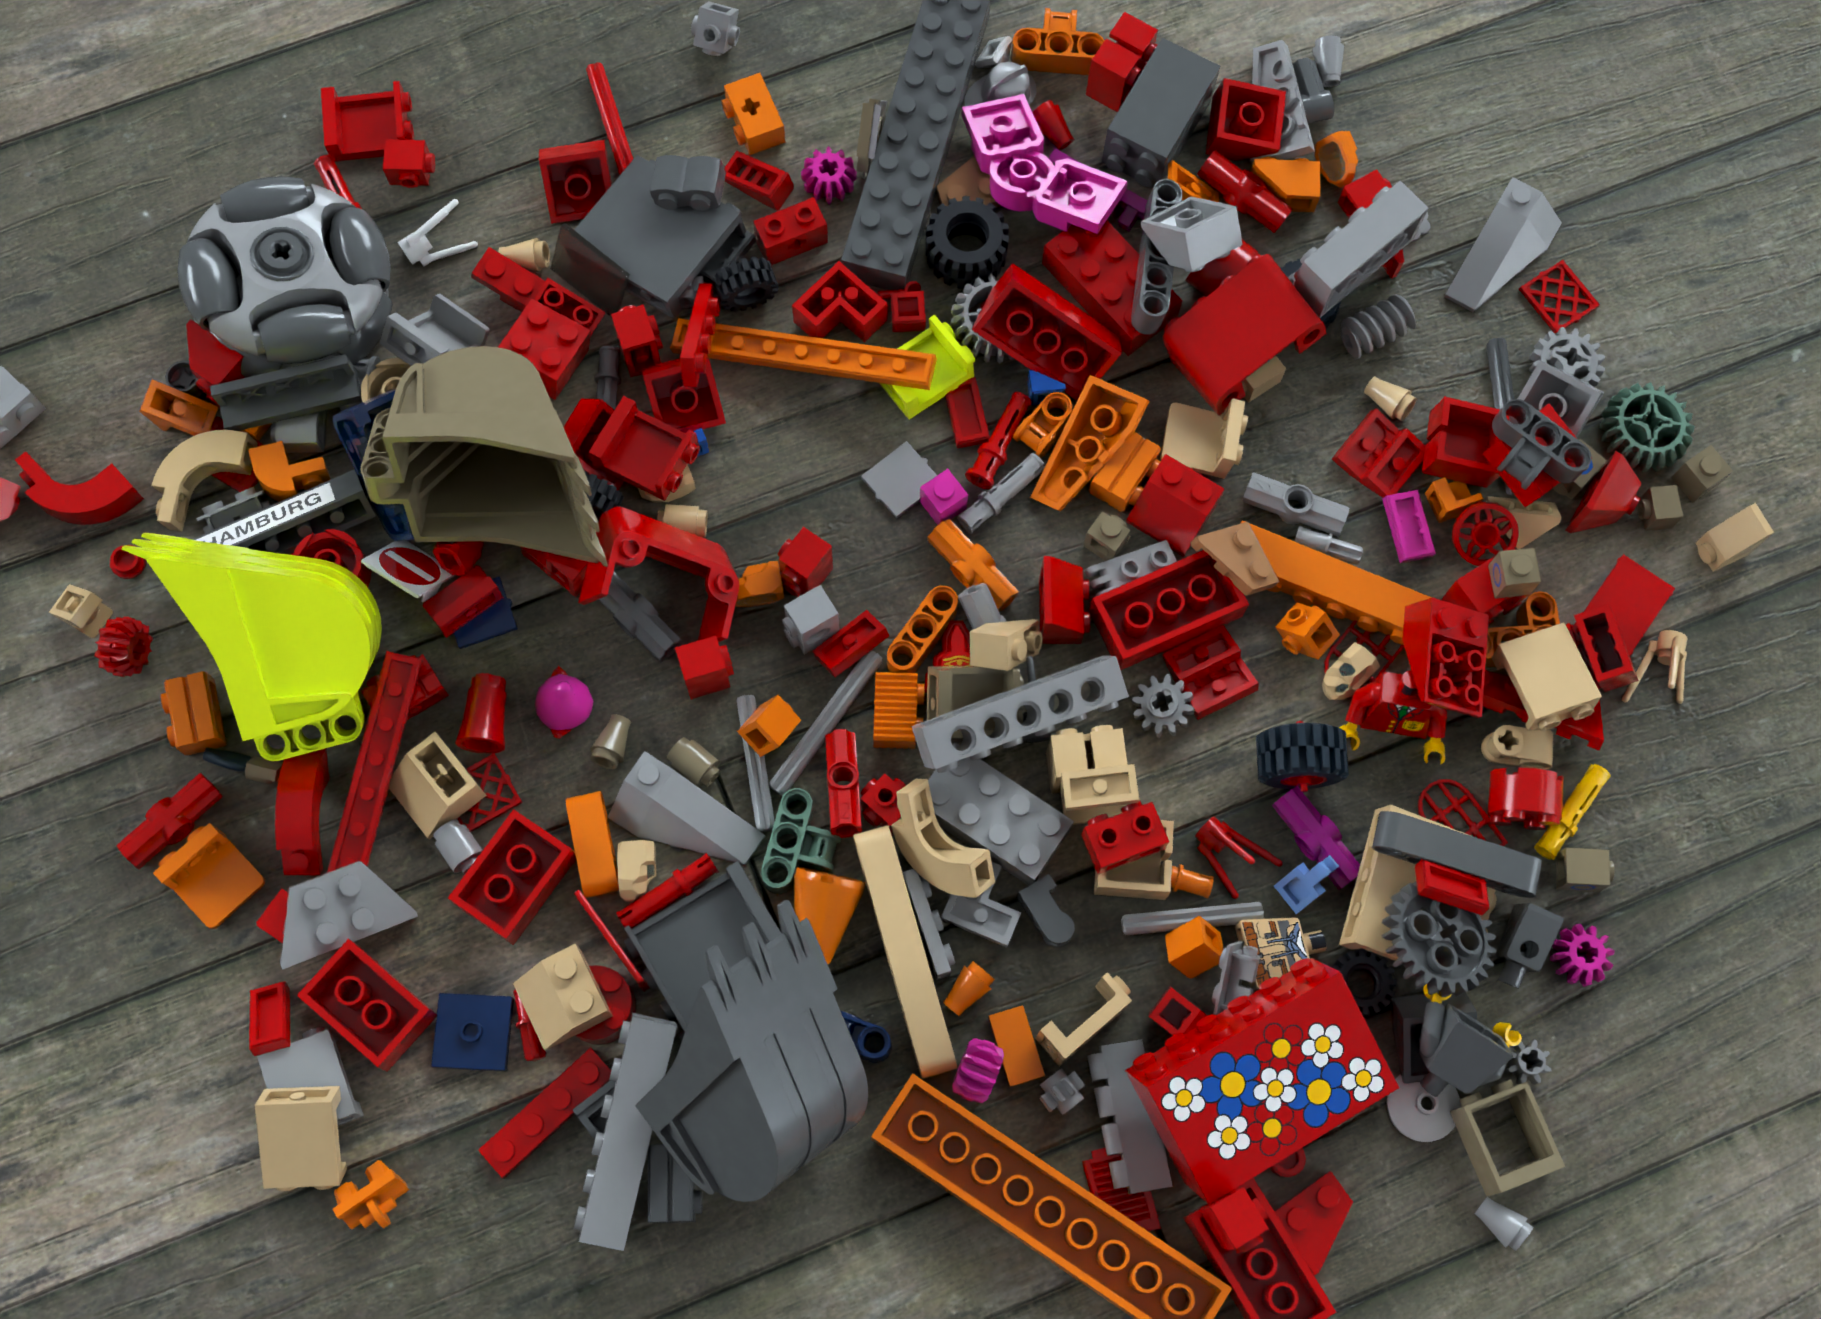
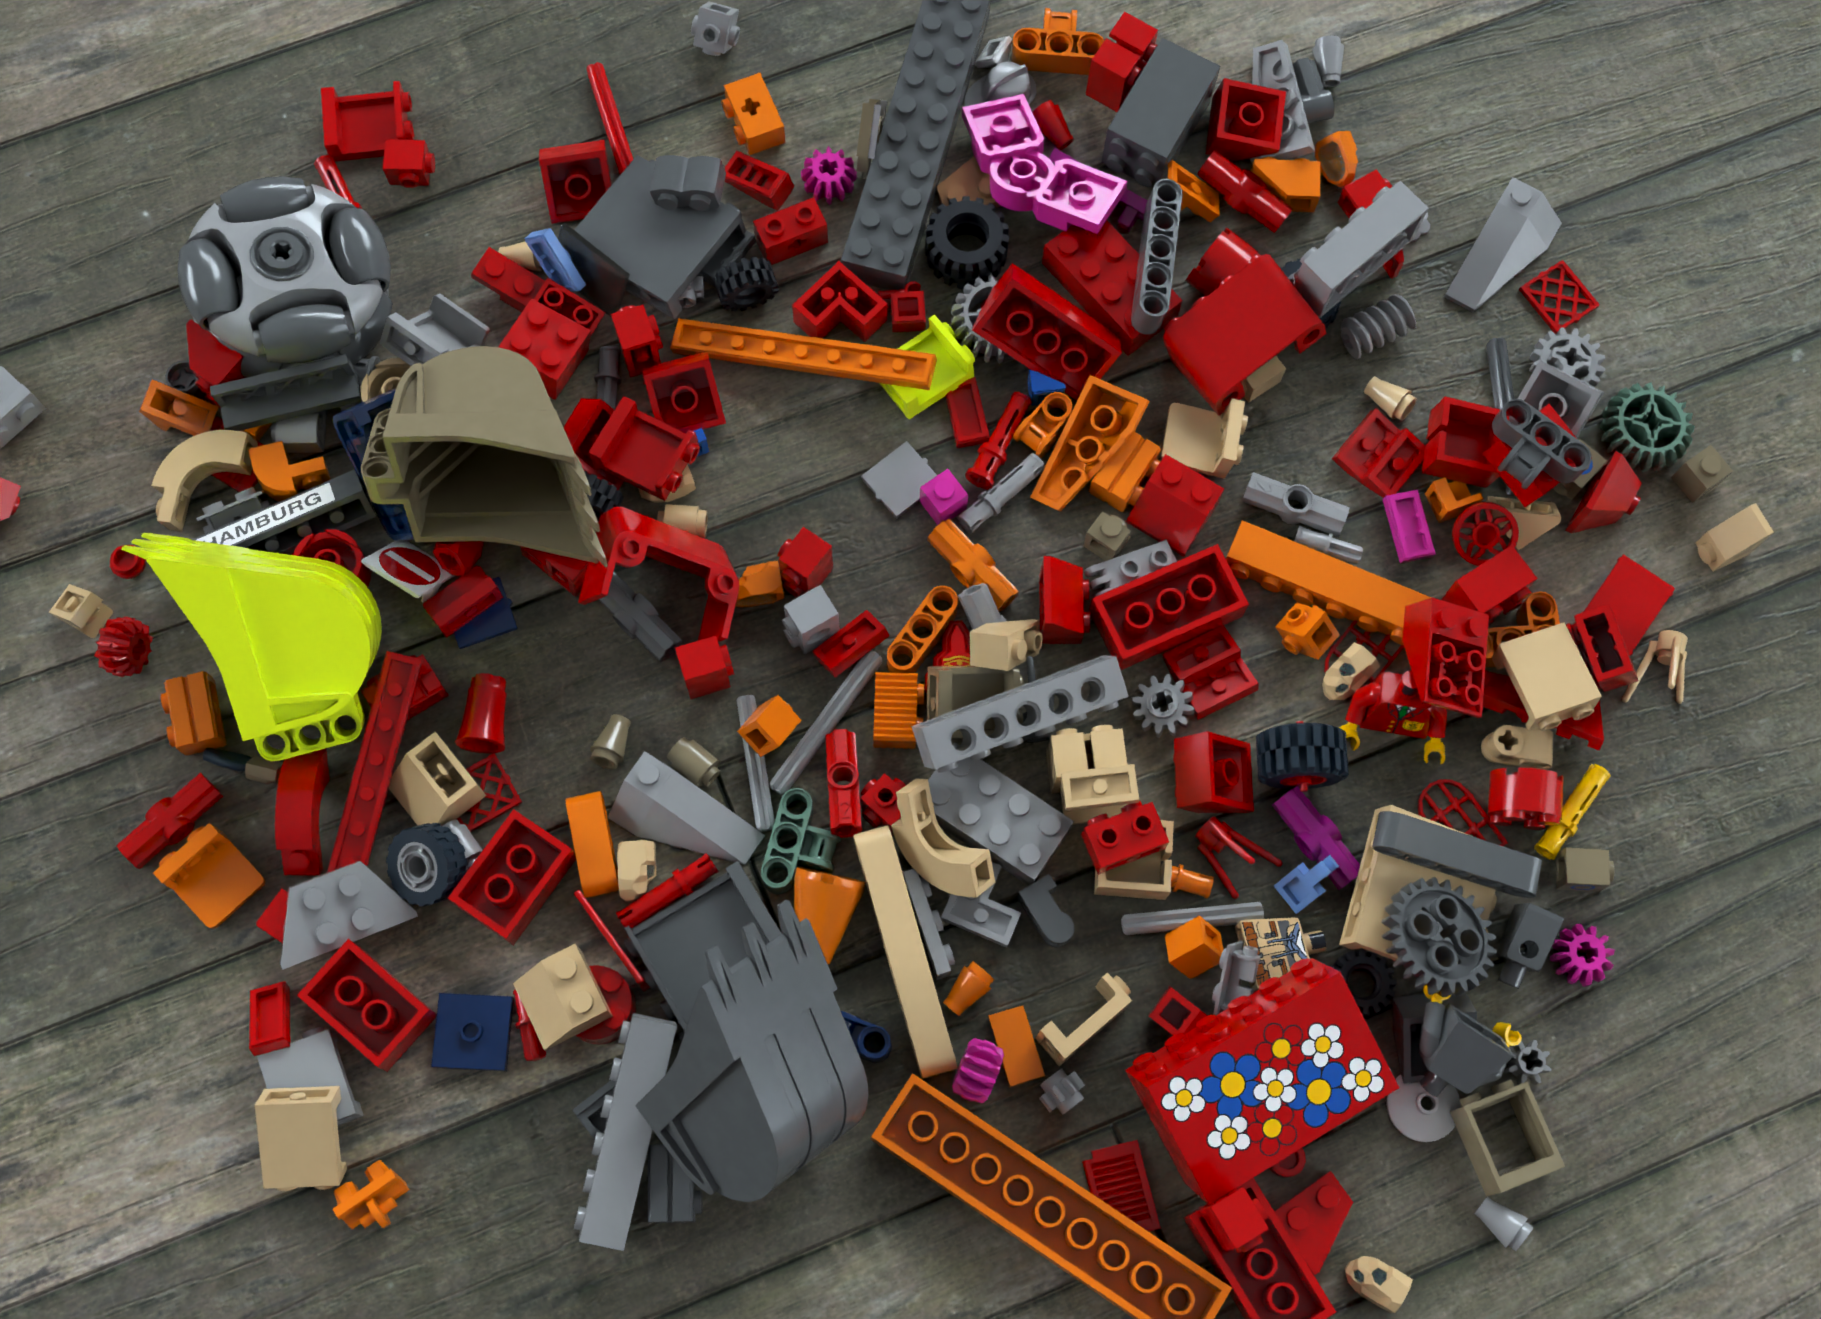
(86, 503): red arch -> none
(417, 245): white plant -> none
(426, 863): none -> black wheel
(545, 1113): red plate -> none
(554, 259): none -> medium blue plate
(563, 702): dark pink hat -> none
(698, 338): red plate -> none
(1132, 1134): light grey windscreen -> none
(1194, 232): light grey slope -> none
(1213, 774): none -> red slope
(1239, 557): medium nougat wing -> none
(1378, 1282): none -> tan rock
(1452, 887): red tile -> none
(1514, 573): dark tan brick -> none
(1660, 508): dark tan plate -> none

